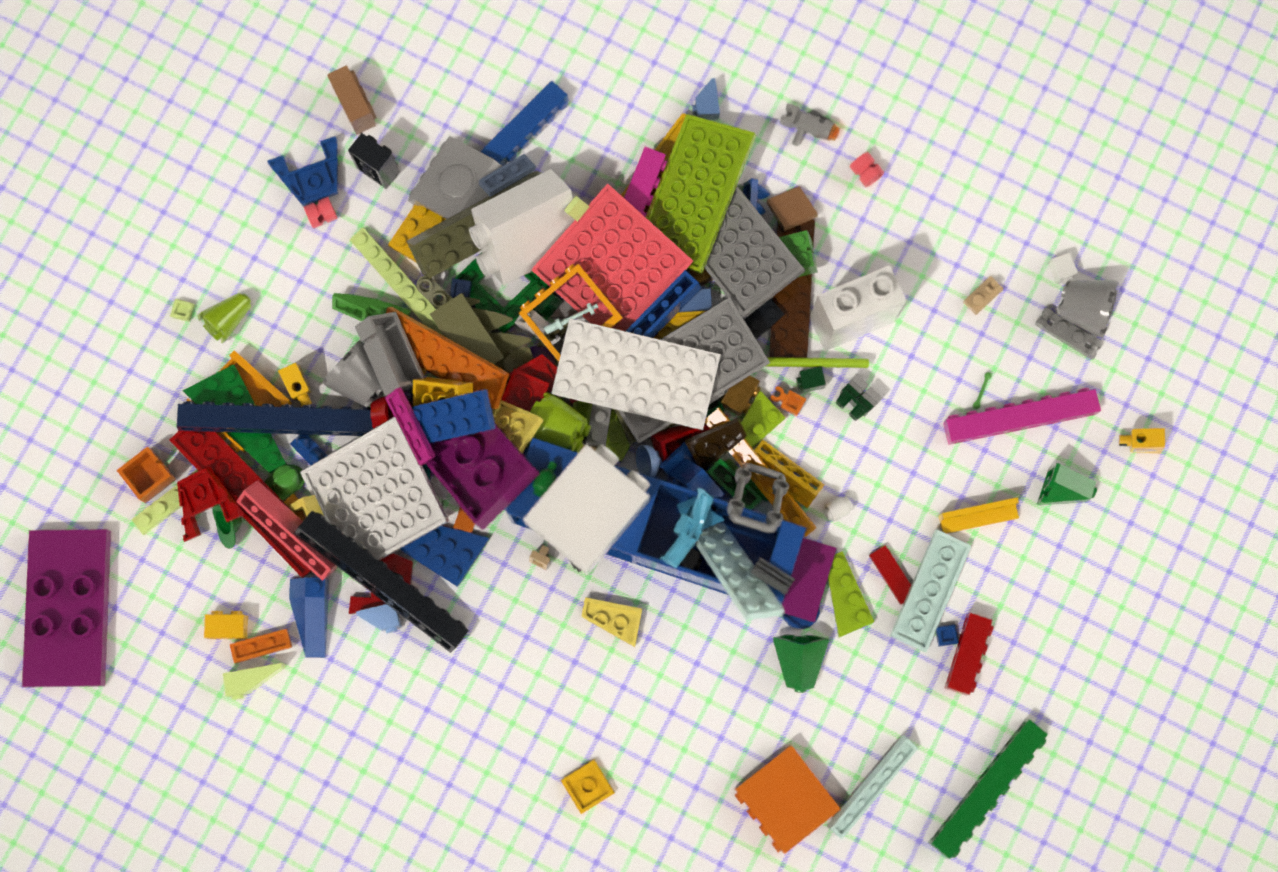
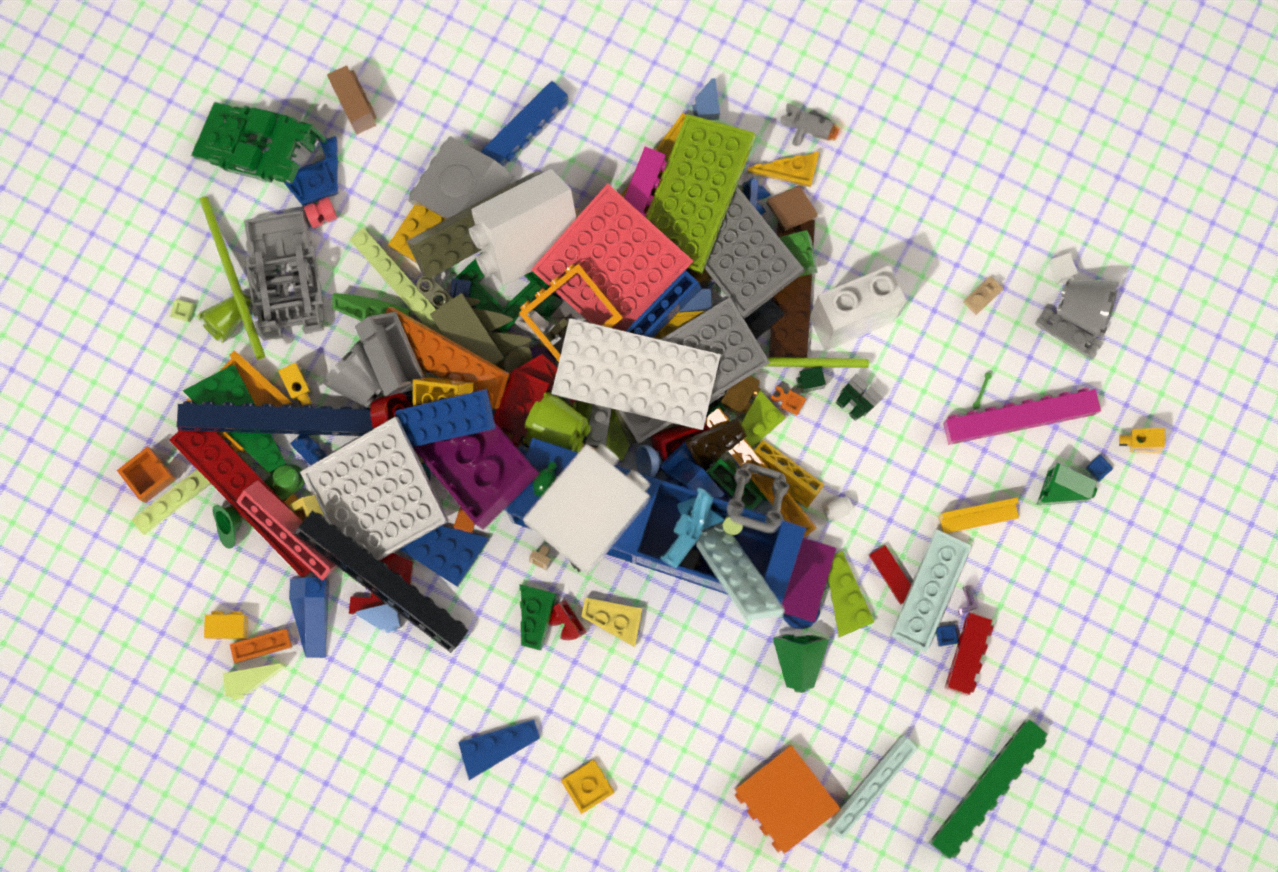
(66, 608): magenta plate -> none
(200, 493): red wing -> none
(226, 139): none -> green piece
(232, 278): none -> lime piece
(276, 242): none -> light grey piece
(374, 160): black brick -> none
(410, 426): dark pink tile -> none
(494, 747): none -> blue wing
(507, 175): sand blue plate -> none
(516, 424): light yellow wing -> none
(536, 613): none -> green wing
(558, 324): light aqua piece -> none
(564, 614): none -> red tile
(576, 208): yellowish green tile -> none
(731, 527): none -> yellowish green tile
(772, 576): dark grey tile -> none
(794, 170): none -> yellow wing
(866, 168): coral wheel -> none
(971, 598): none -> clear purple tile
(1099, 468): none -> blue tile

